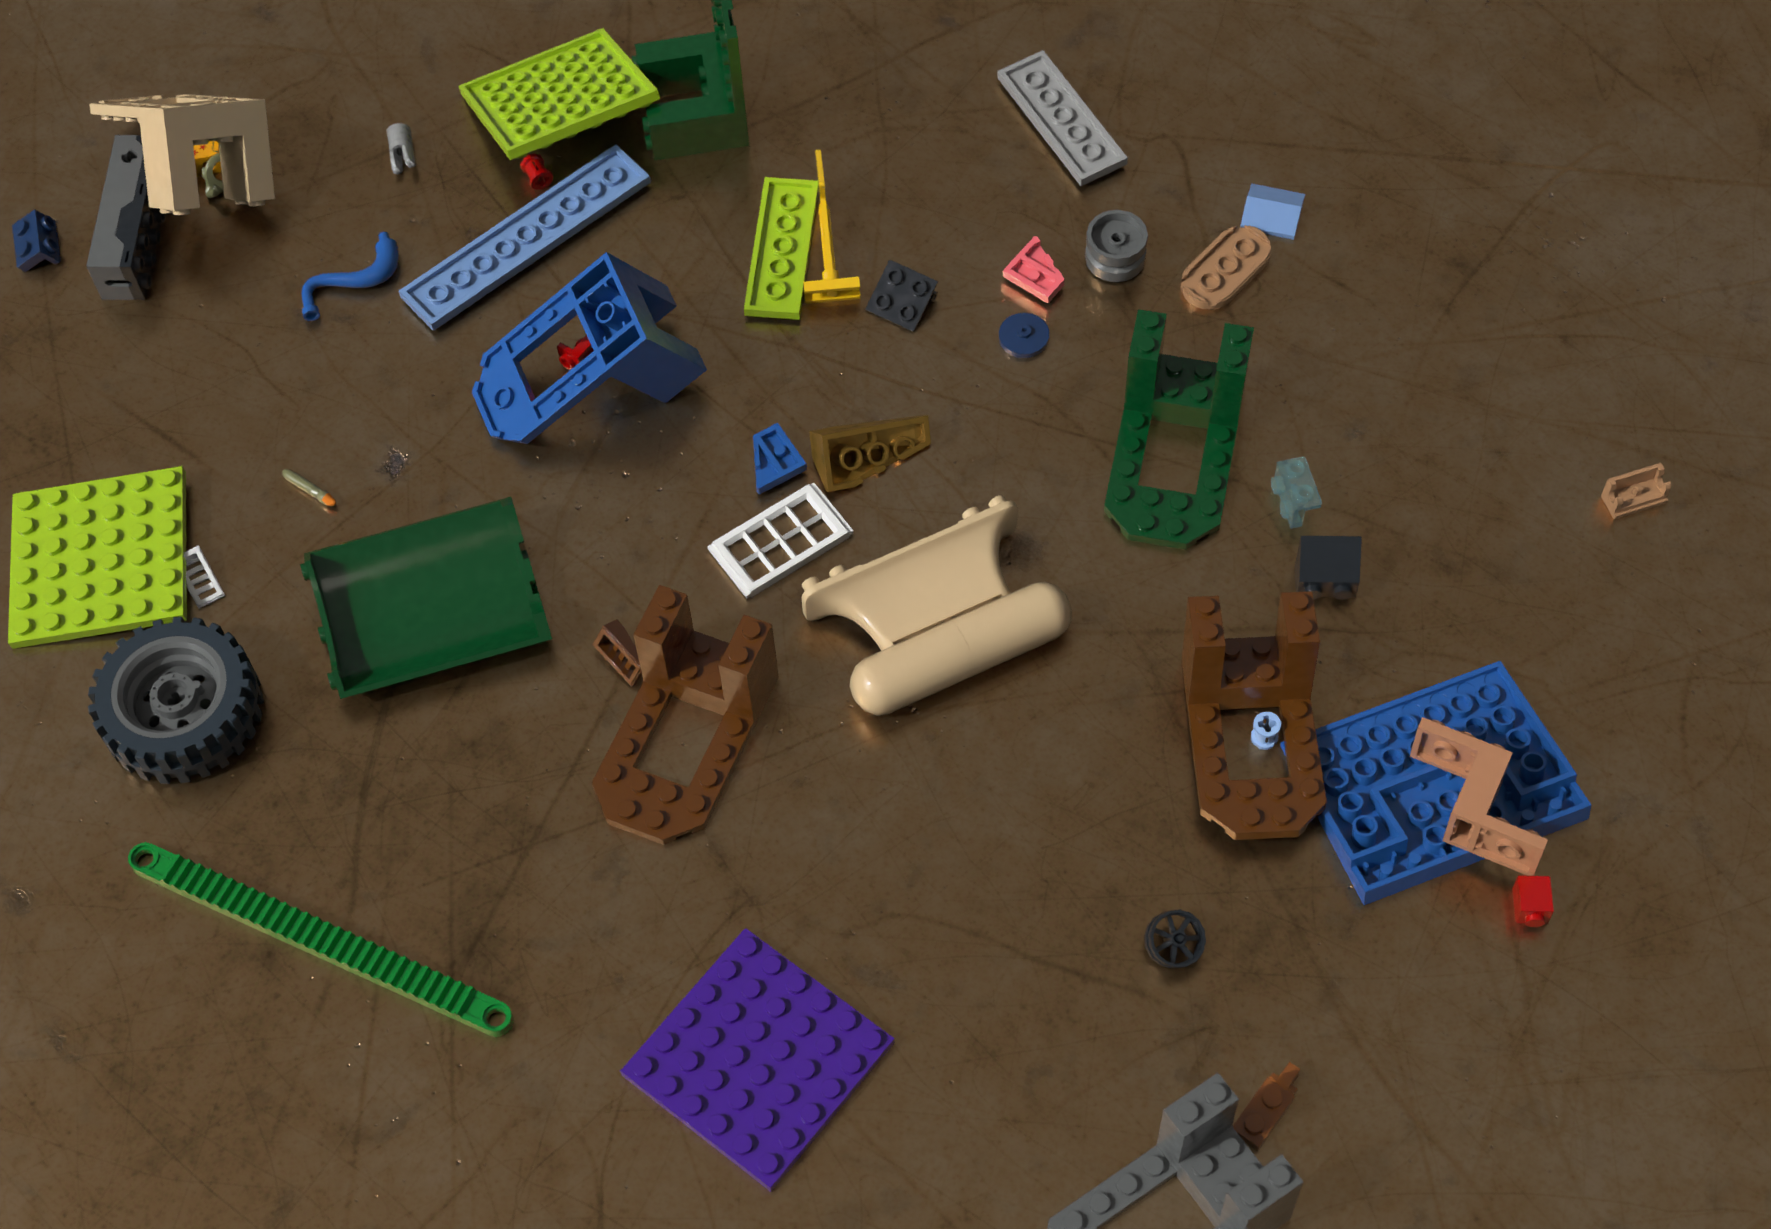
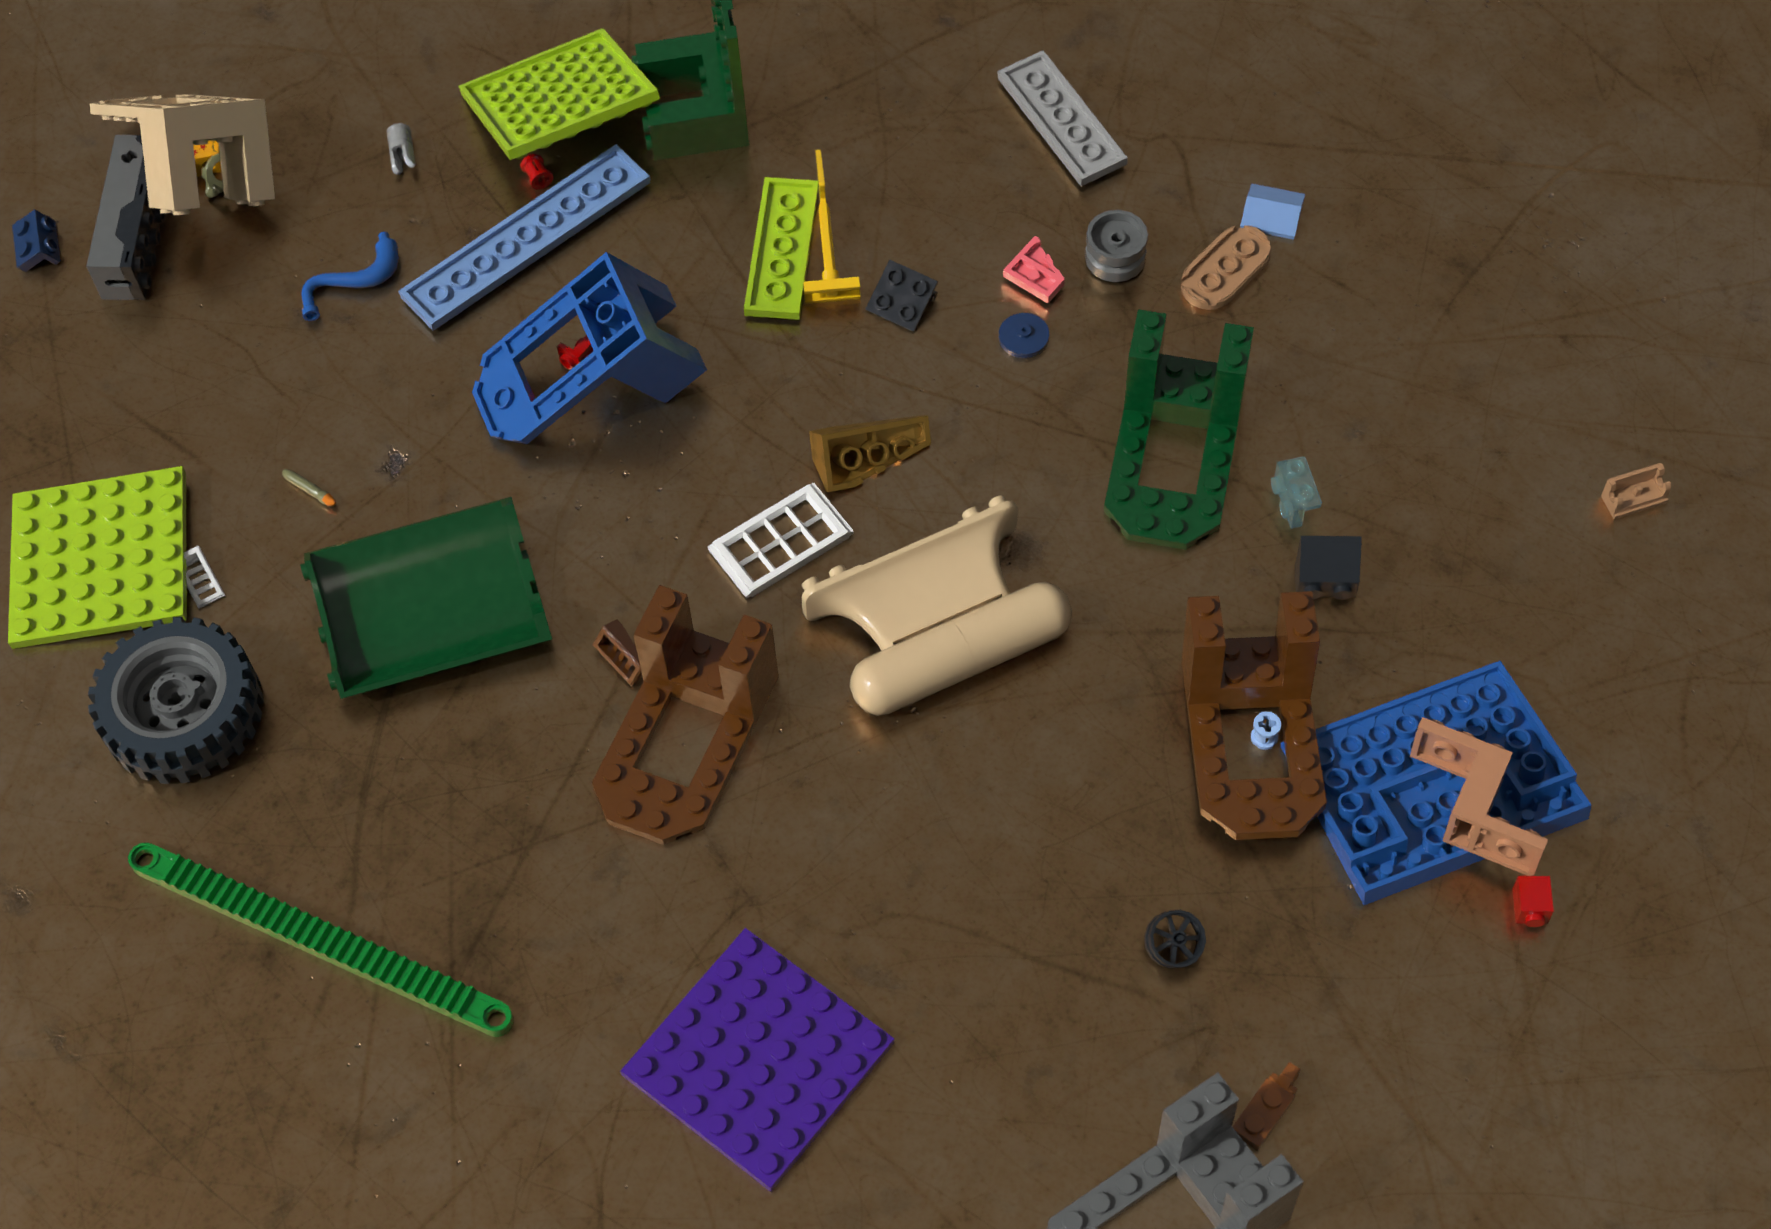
(775, 458): blue wing -> none

